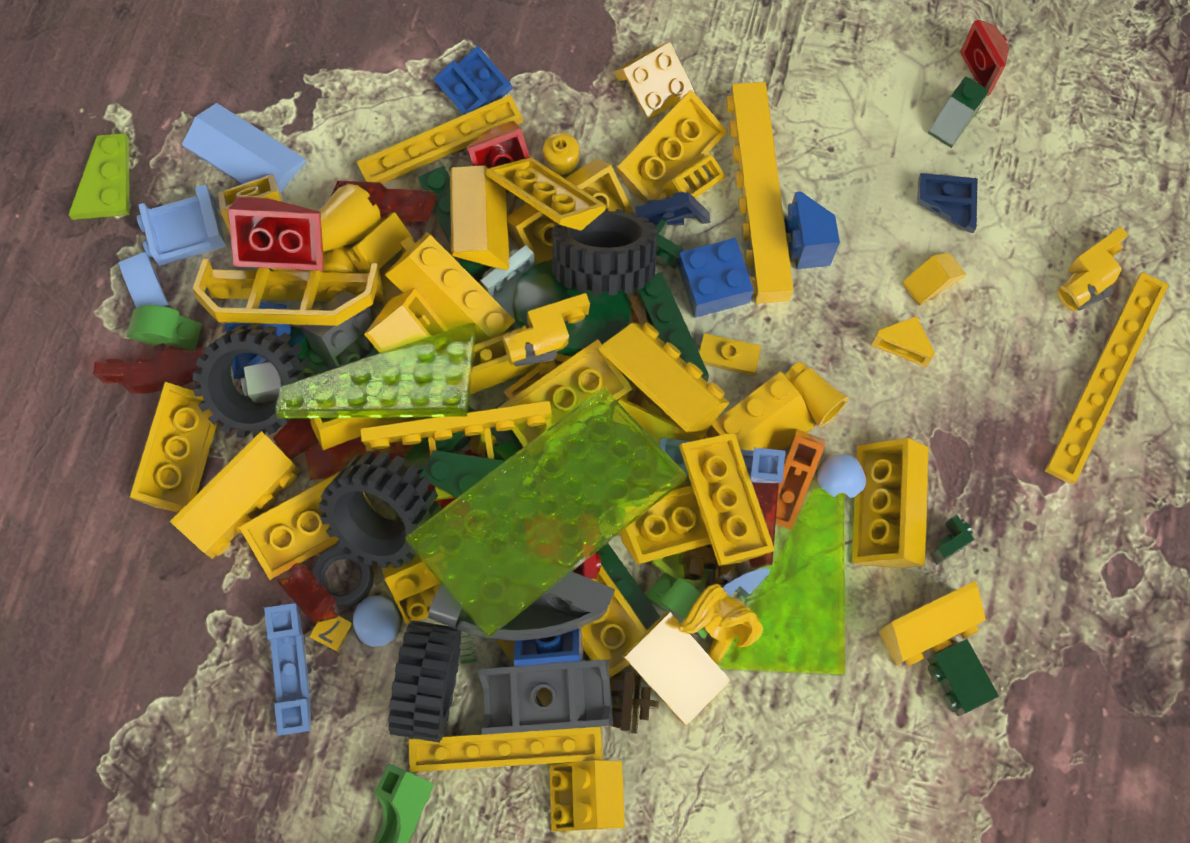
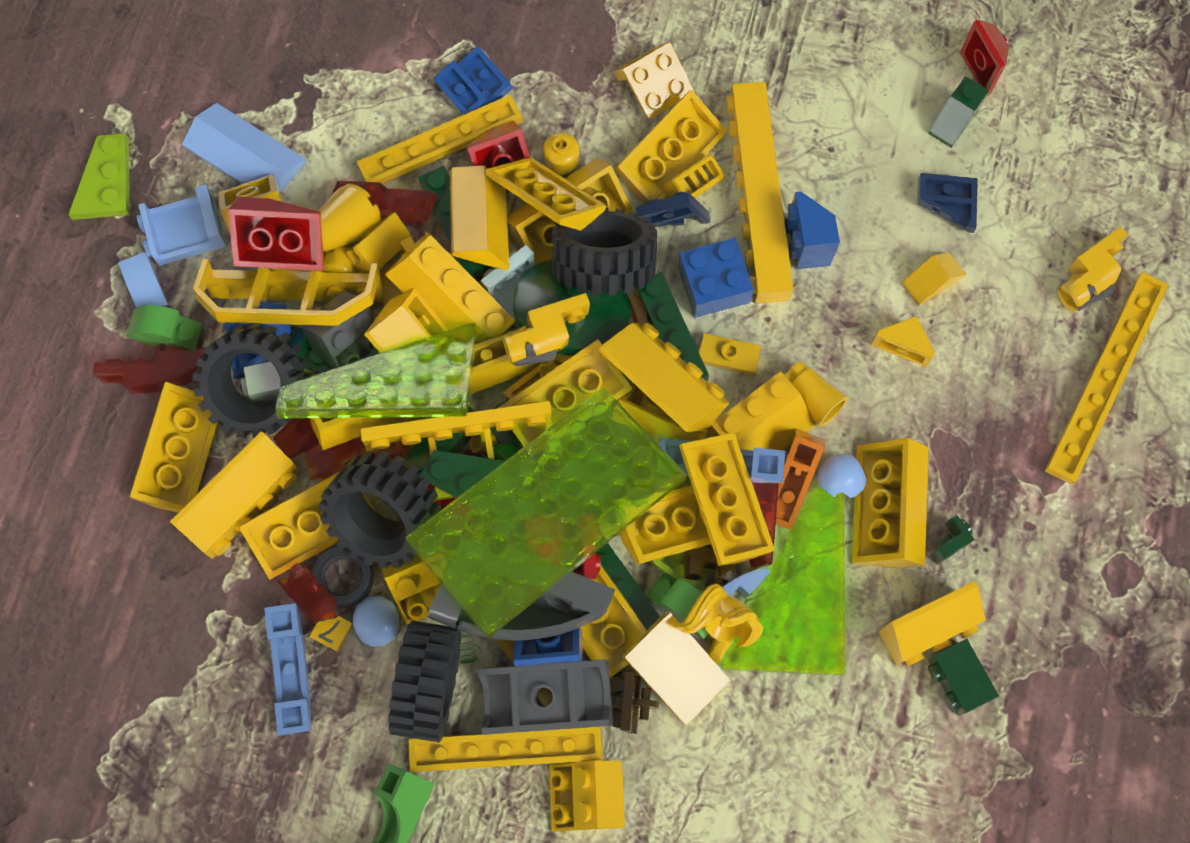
(667, 251): dark green bracket -> none

